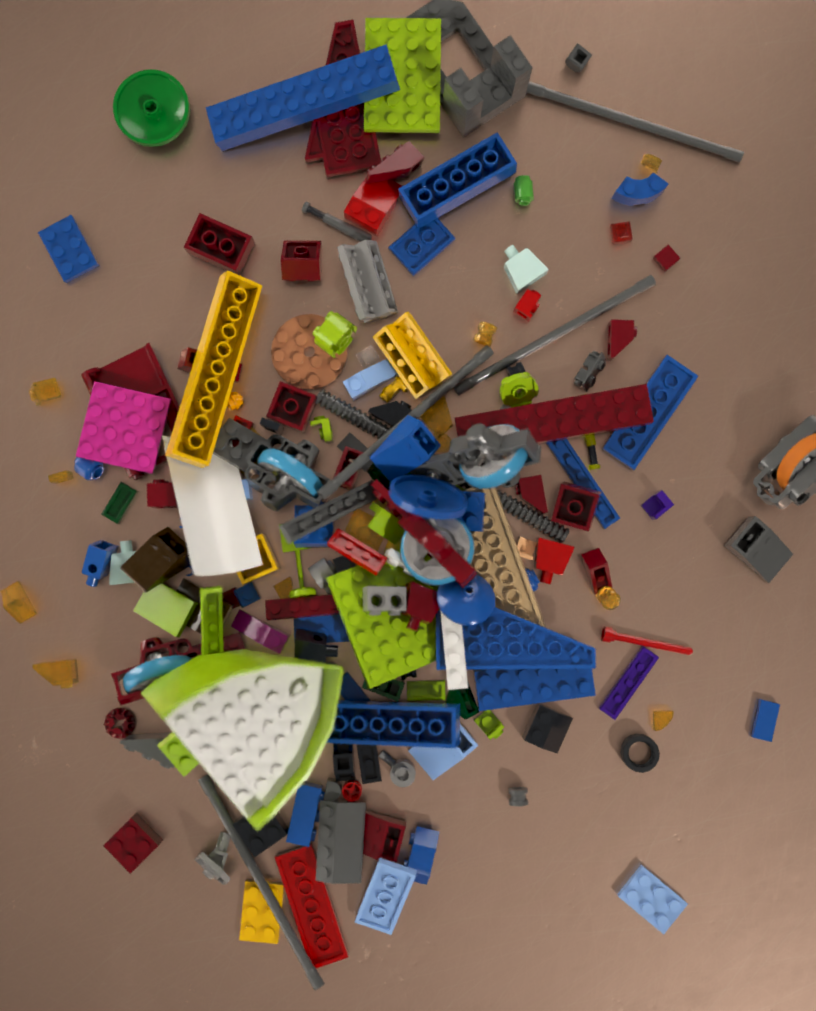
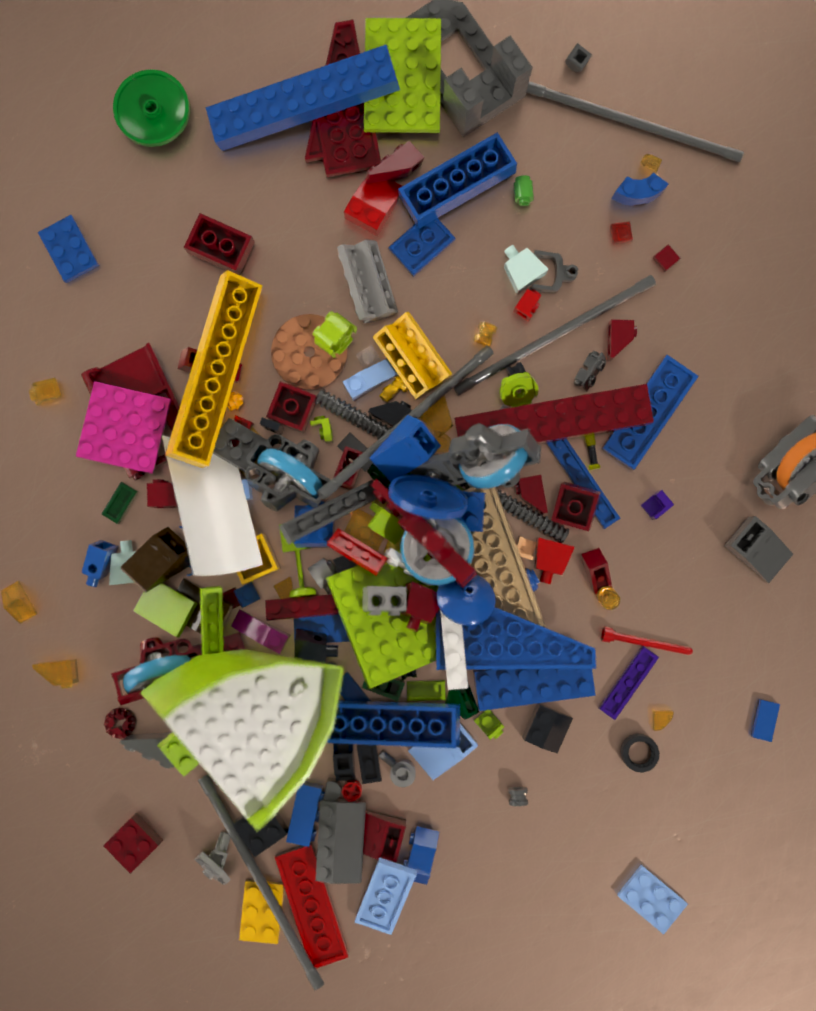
(60, 477): clear yellow tile -> none
(88, 469): blue head -> none
(301, 260): dark red slope -> none
(352, 231): dark grey piece -> none
(561, 272): none -> dark grey piece

